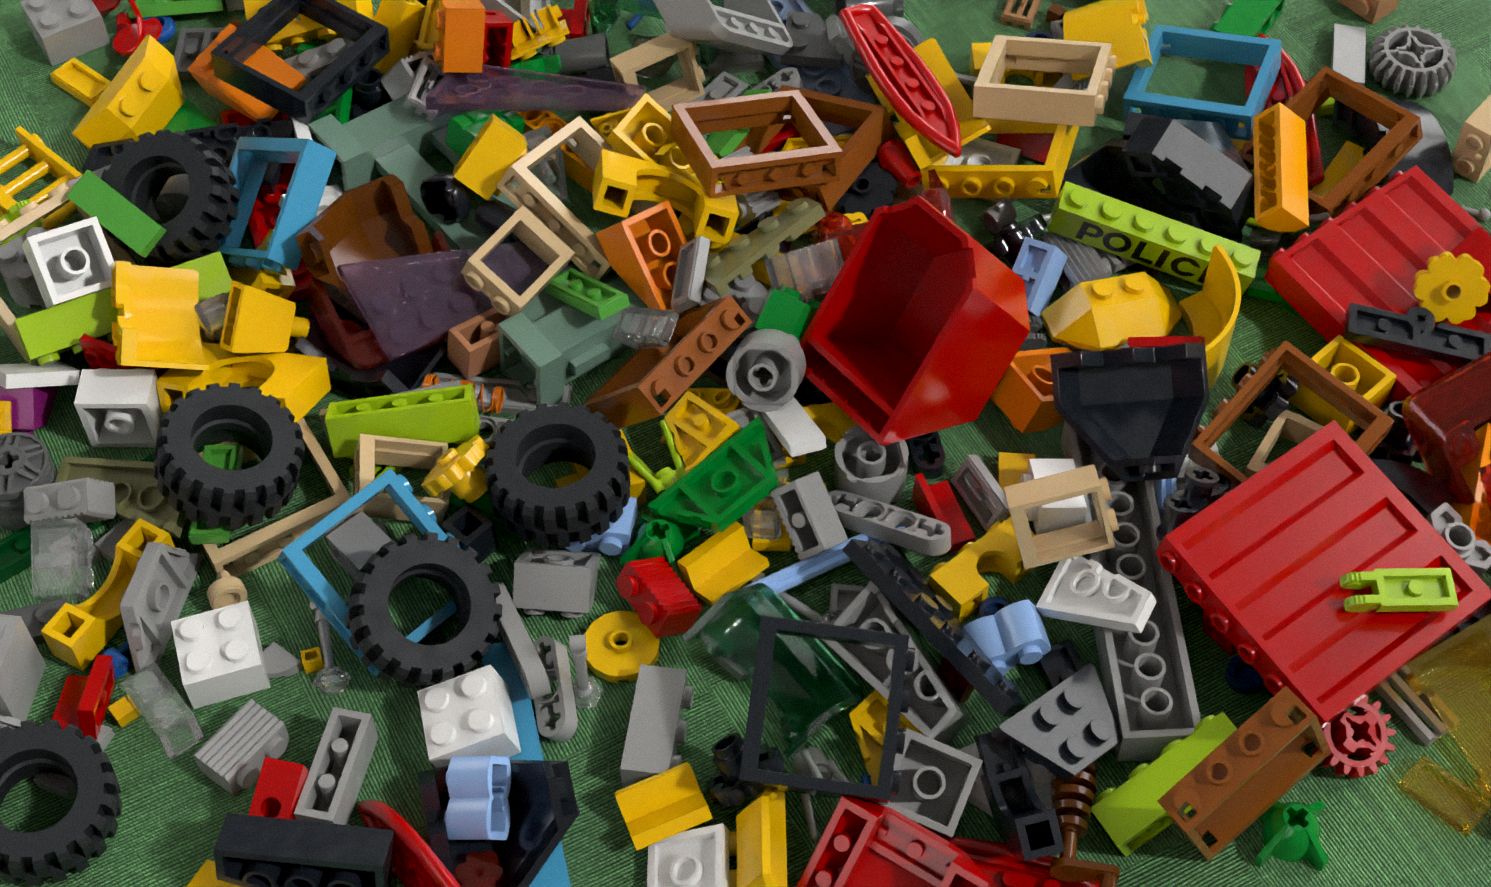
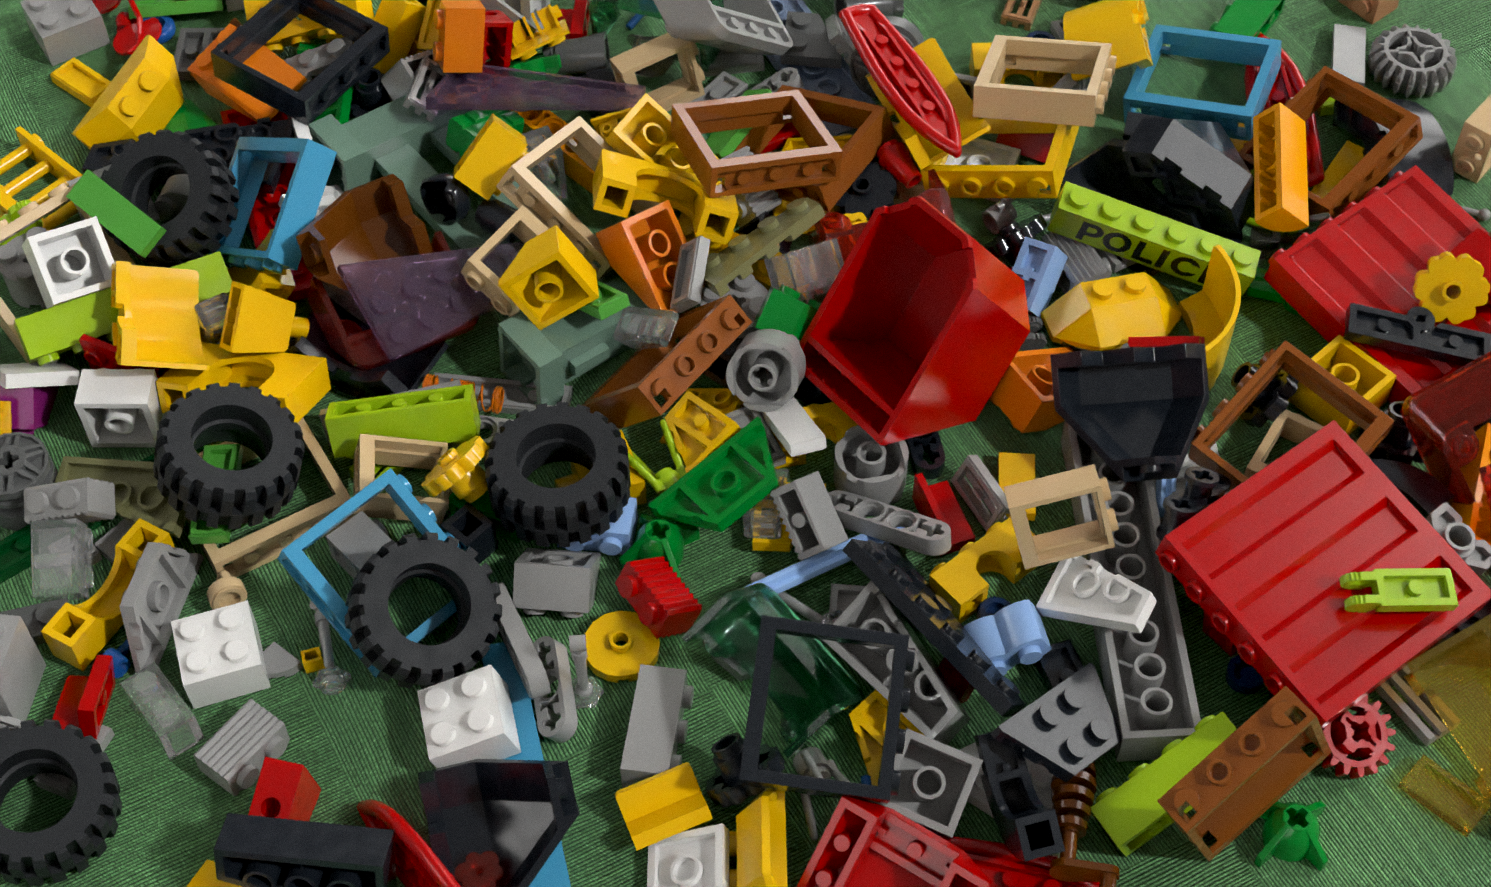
(122, 712): yellow piece -> none
(338, 768): light grey brick -> none
(475, 343): nougat brick -> none
(478, 798): light blue brick -> none
(549, 278): none -> yellow slope
(721, 564): yellow panel -> none
(1055, 13): reddish brown piece -> none
(1059, 513): white brick -> none

